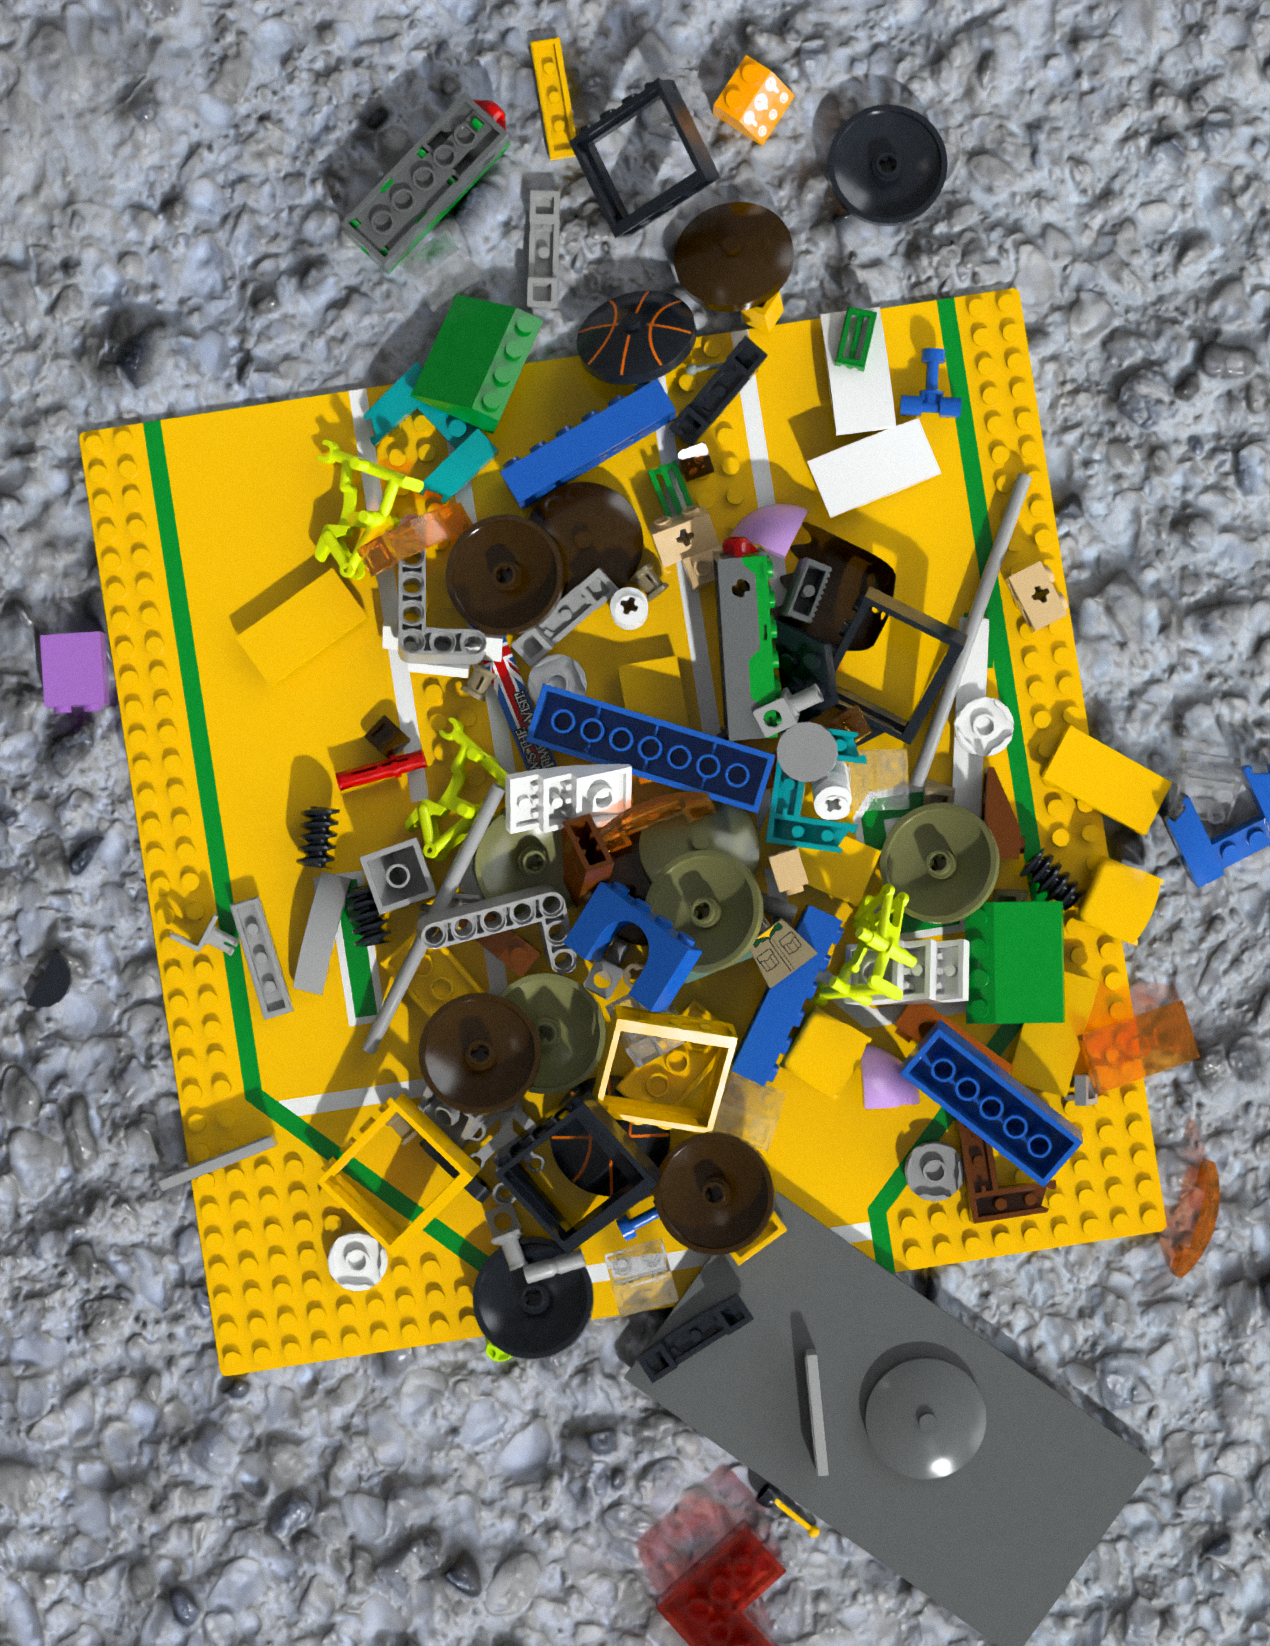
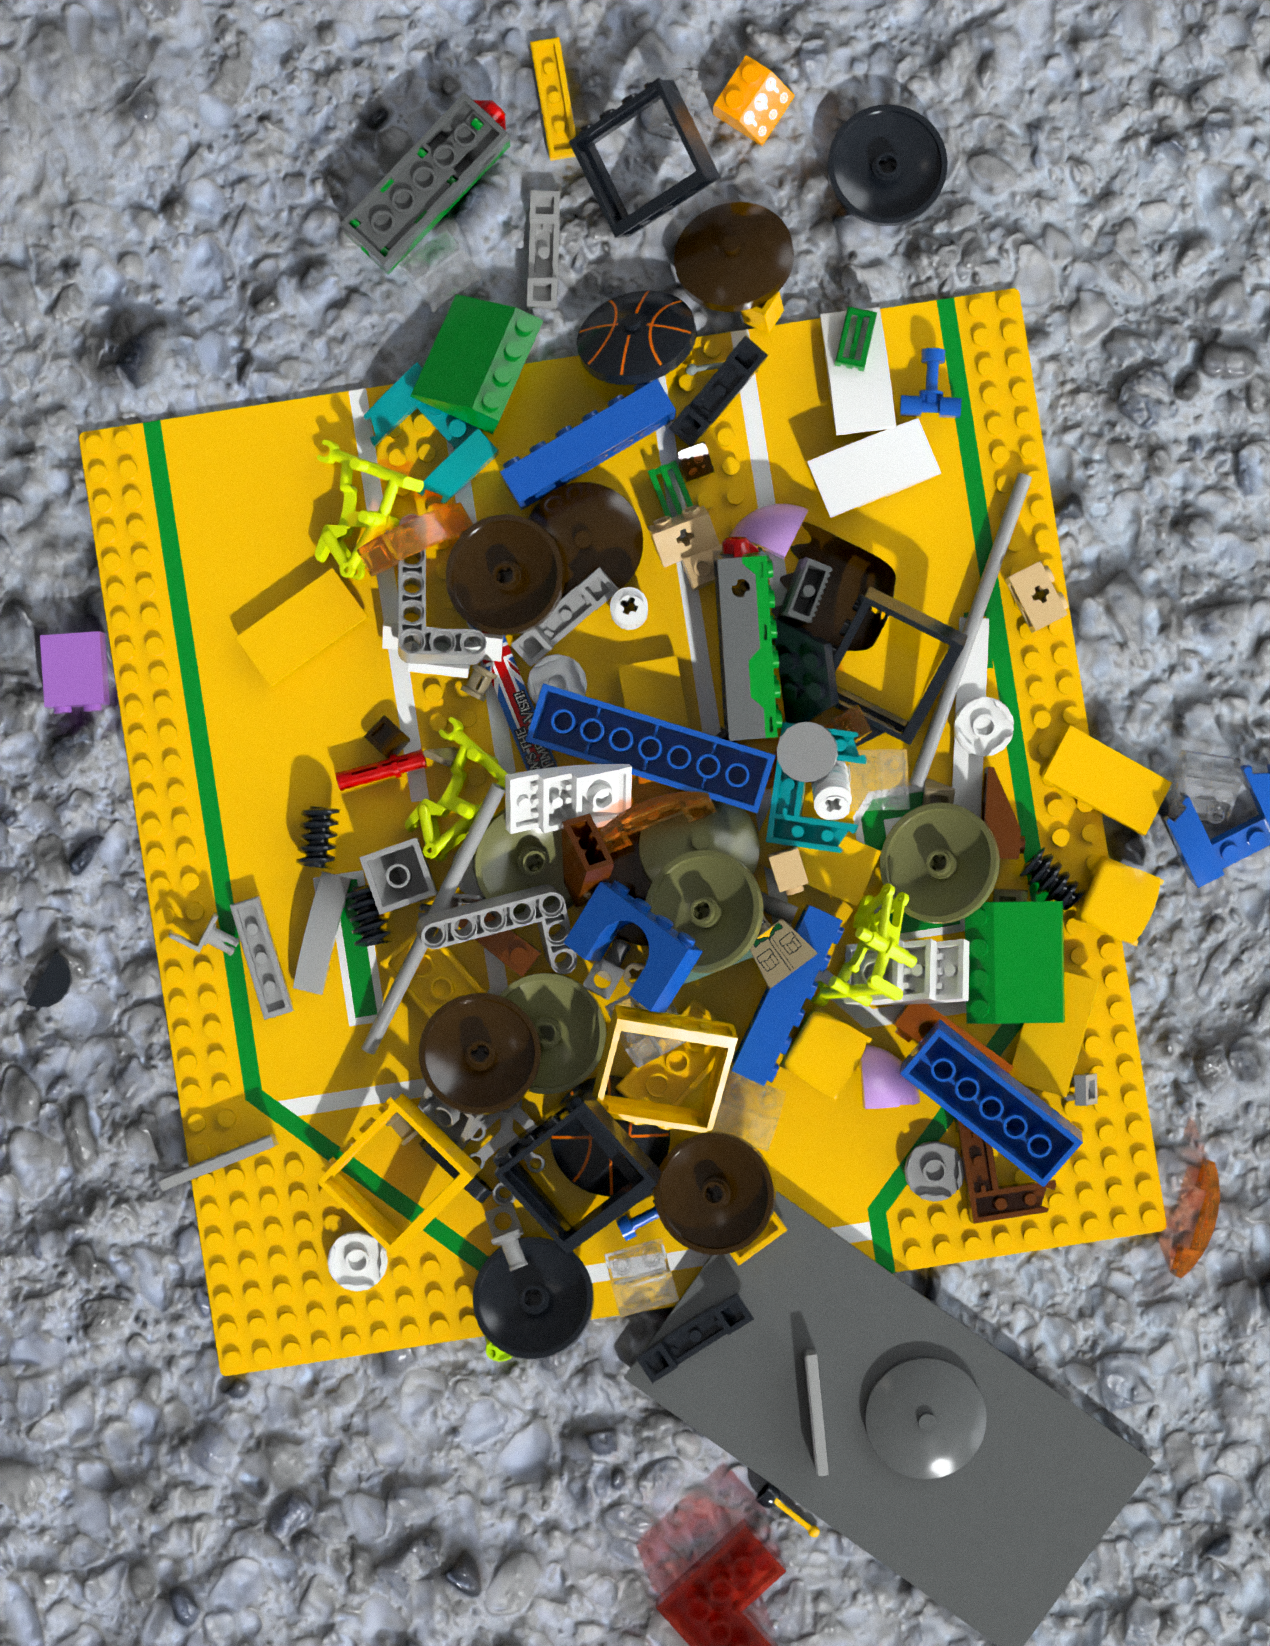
(442, 755): none -> dark tan slope
(557, 1265): light grey piece -> none
(649, 582): dark tan bush -> none
(788, 707): light grey bracket -> none
(1138, 1046): clear orange tile -> none

